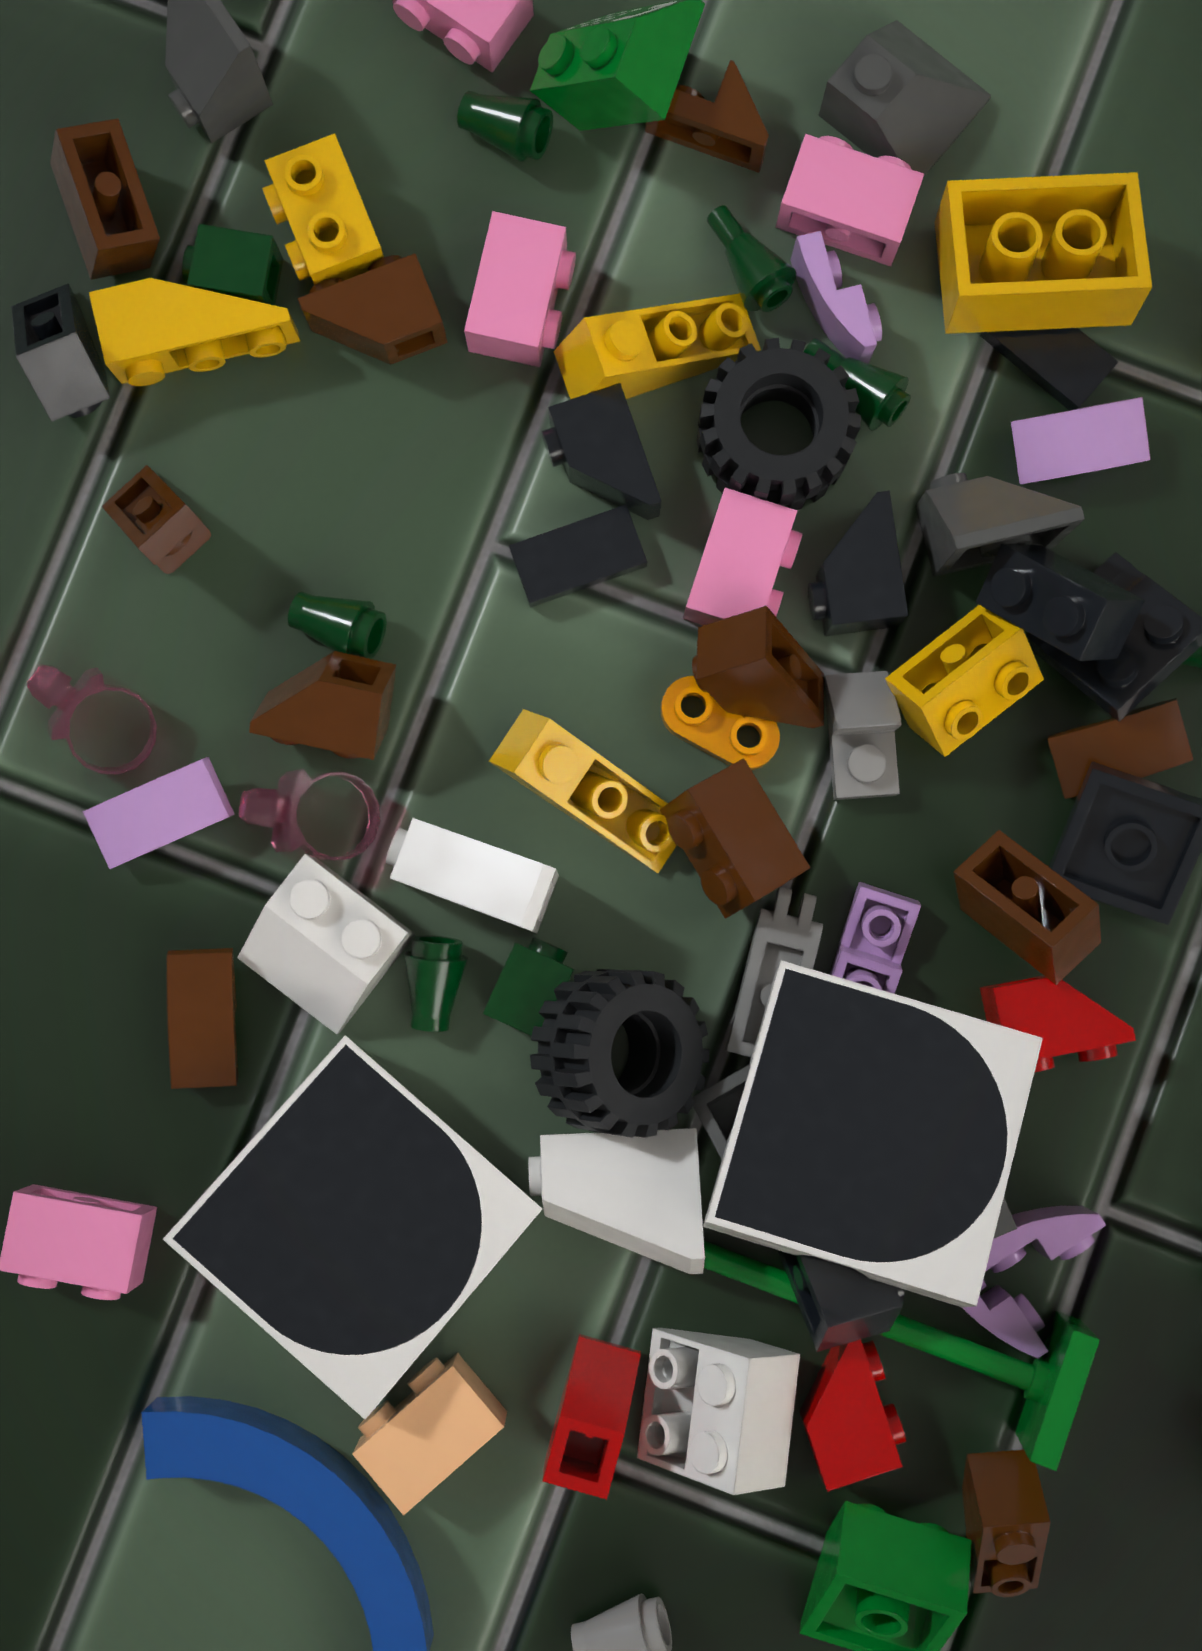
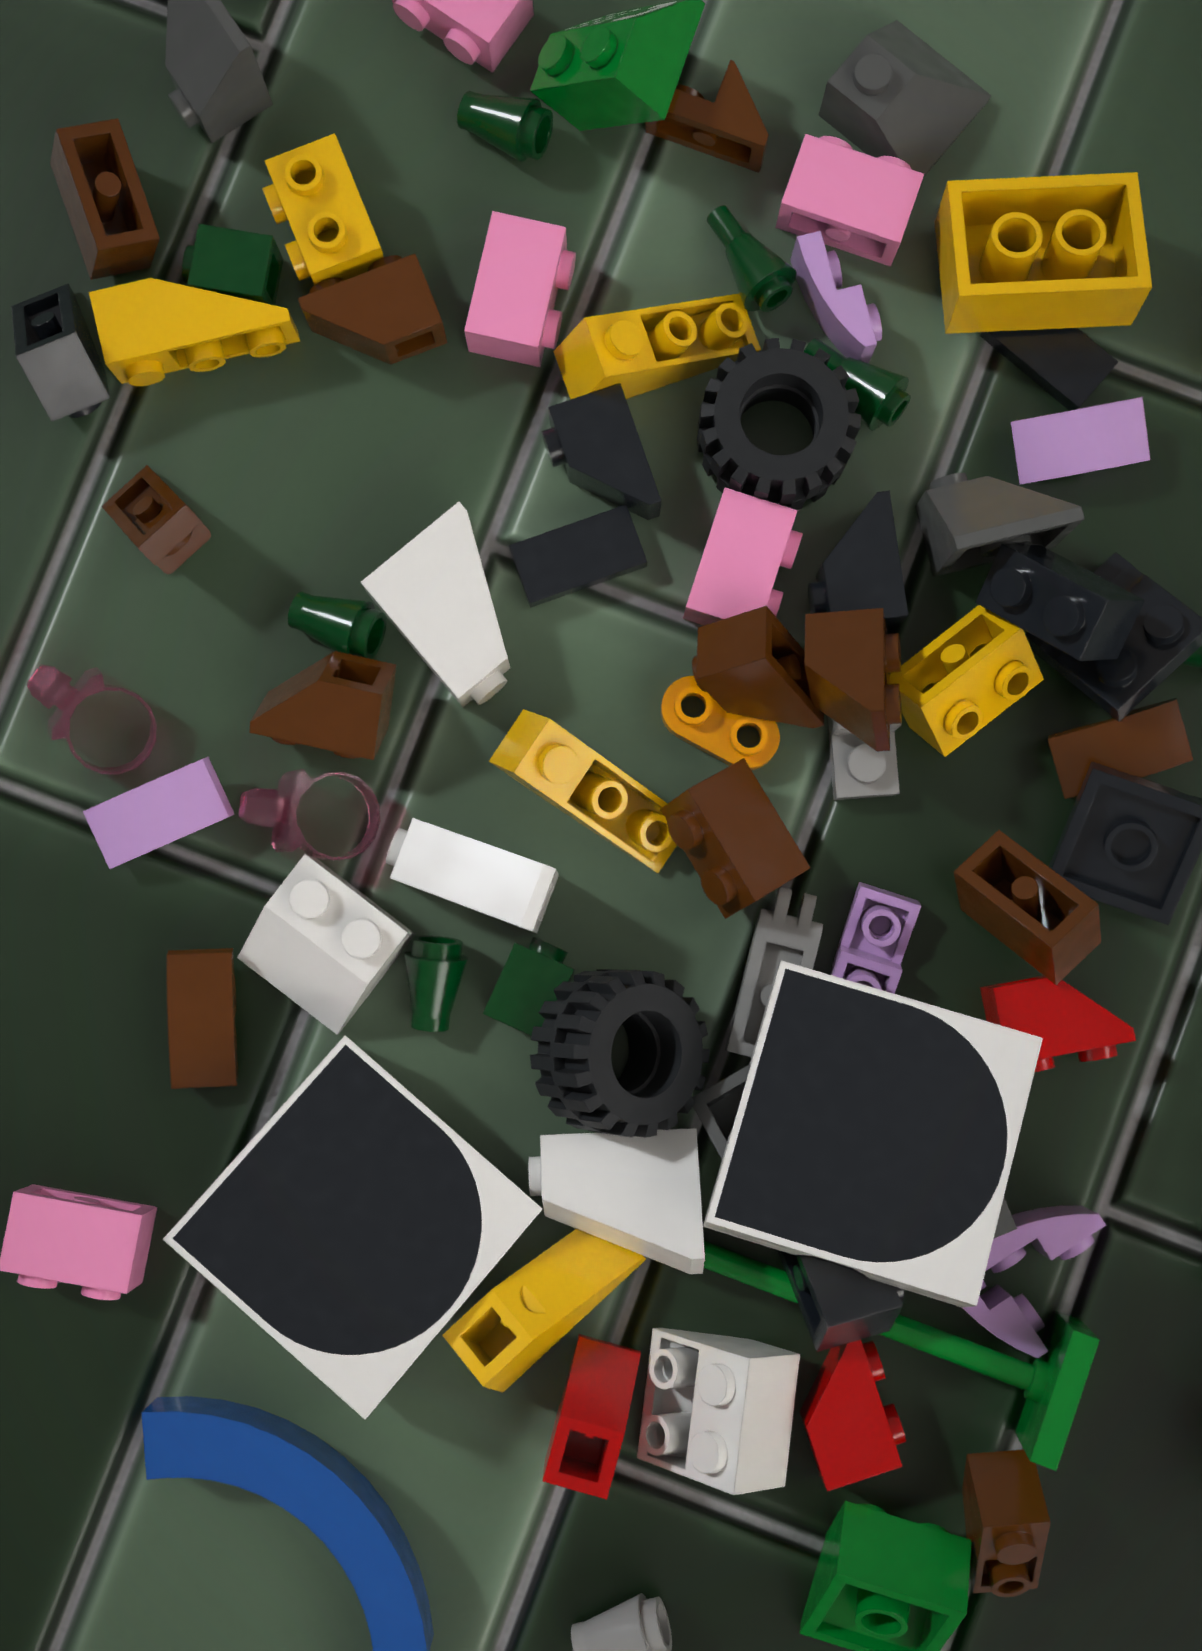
(429, 1432): light nougat brick -> none
(444, 607): none -> white slope
(538, 1307): none -> yellow slope
(850, 669): none -> reddish brown slope

